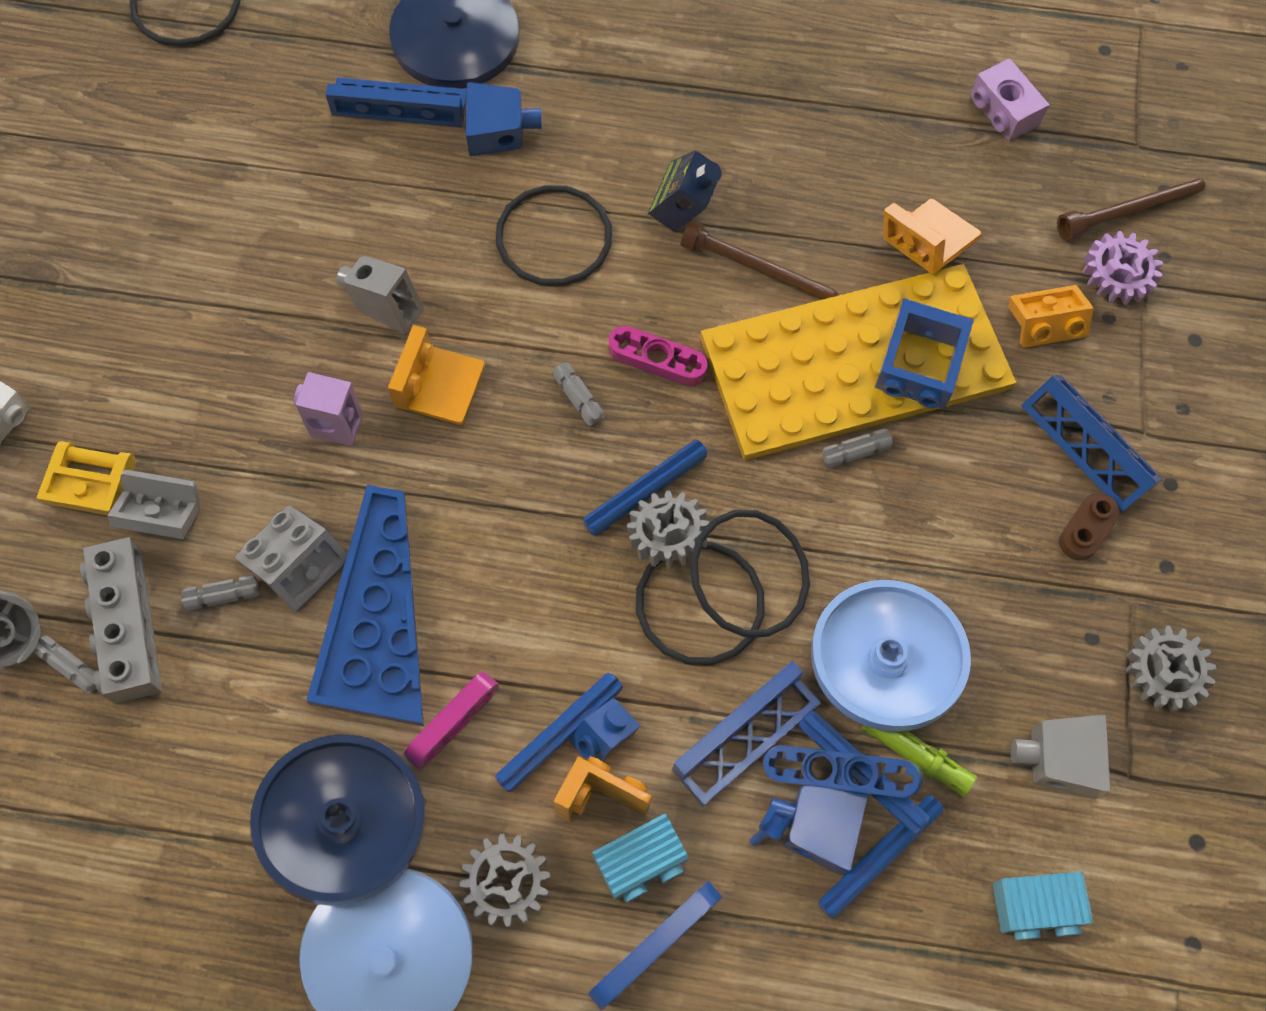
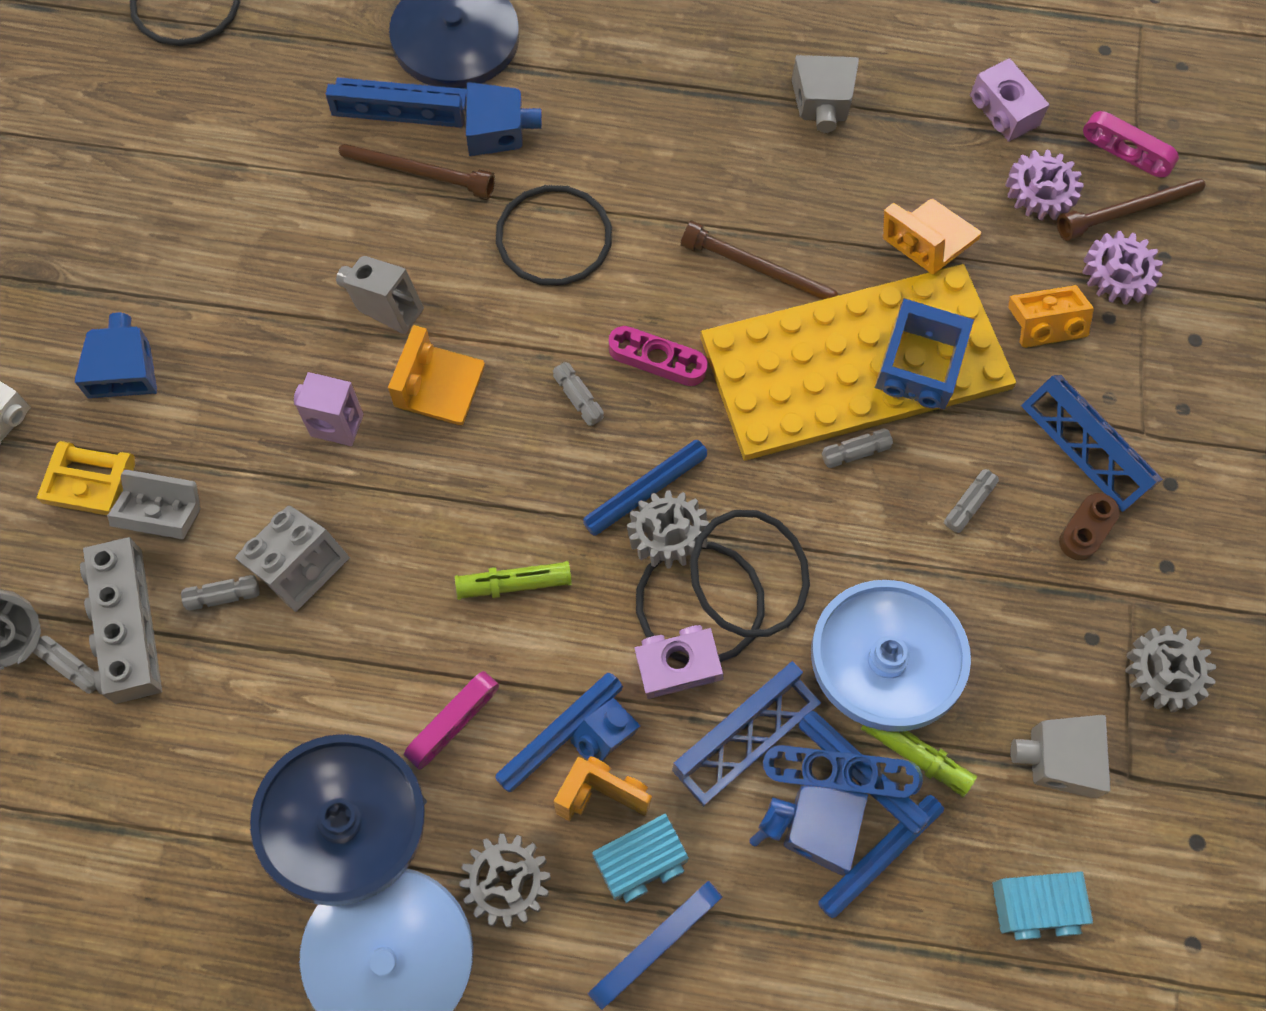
(116, 361): none -> blue torso
(371, 635): blue wing -> none
(479, 182): none -> reddish brown piece
(512, 580): none -> lime pin
(662, 679): none -> lavender brick
(688, 179): dark blue torso -> none
(824, 88): none -> light grey torso
(971, 501): none -> light grey axle
(1044, 184): none -> lavender gear
(1101, 131): none -> dark pink beam

